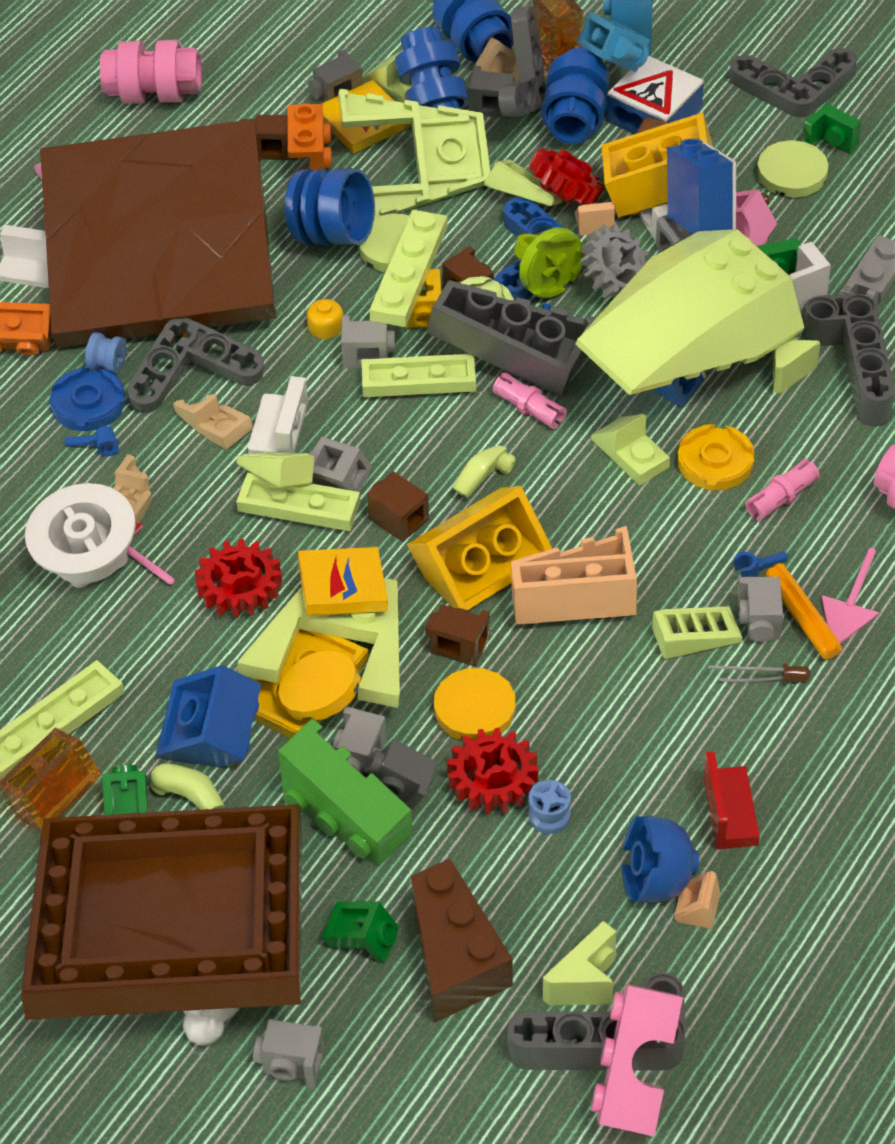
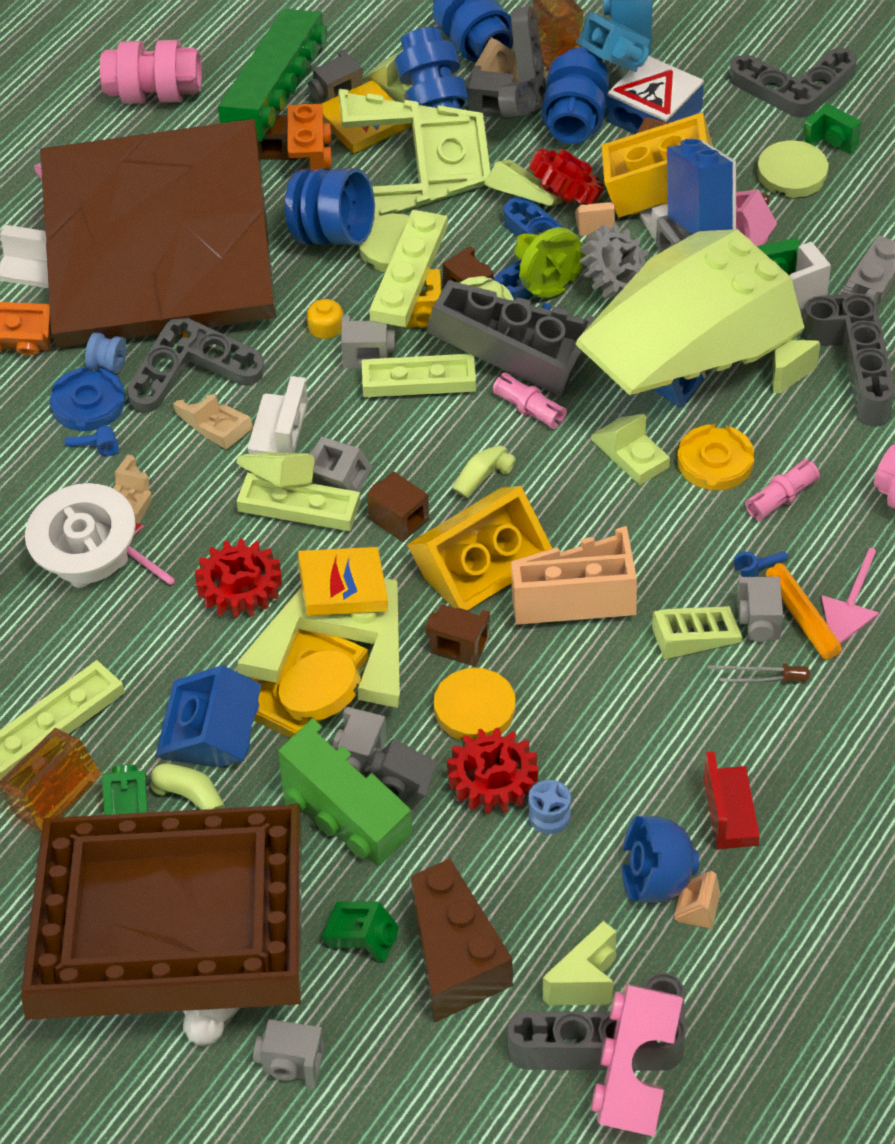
(274, 69): none -> green brick

